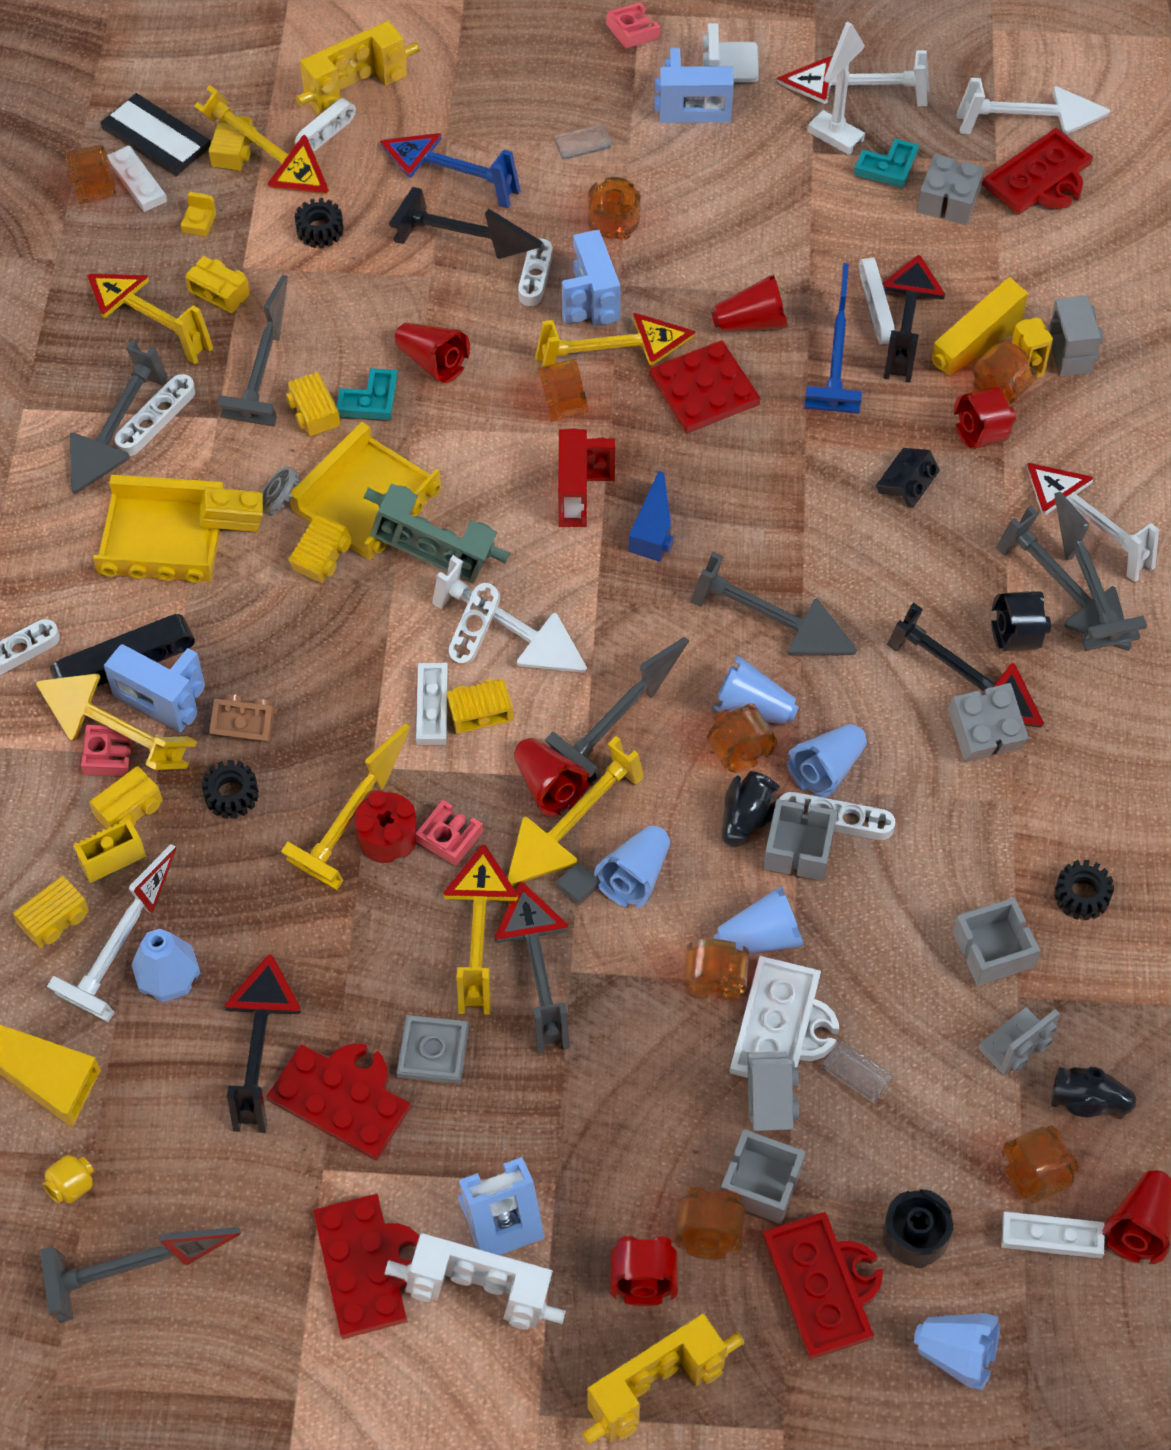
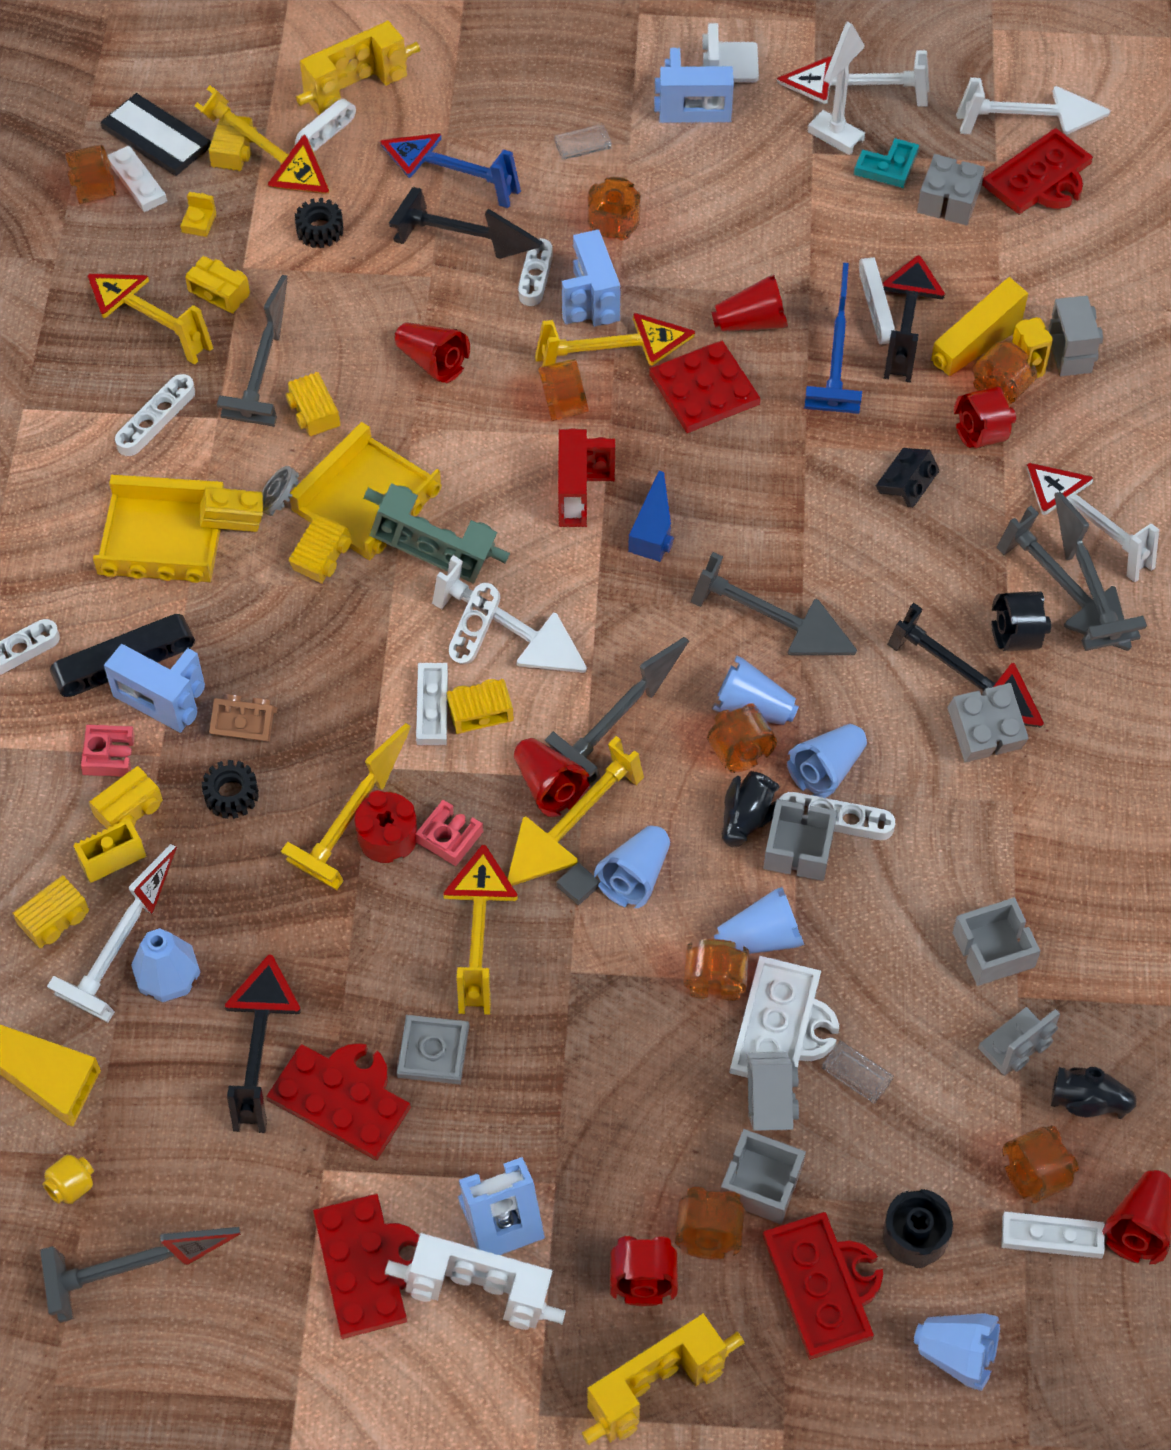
(71, 702): yellow piece -> none
(95, 458): dark grey piece -> none
(373, 403): teal plate -> none
(528, 920): dark grey piece -> none
(627, 27): coral brick -> none
(1090, 875): black tyre -> none

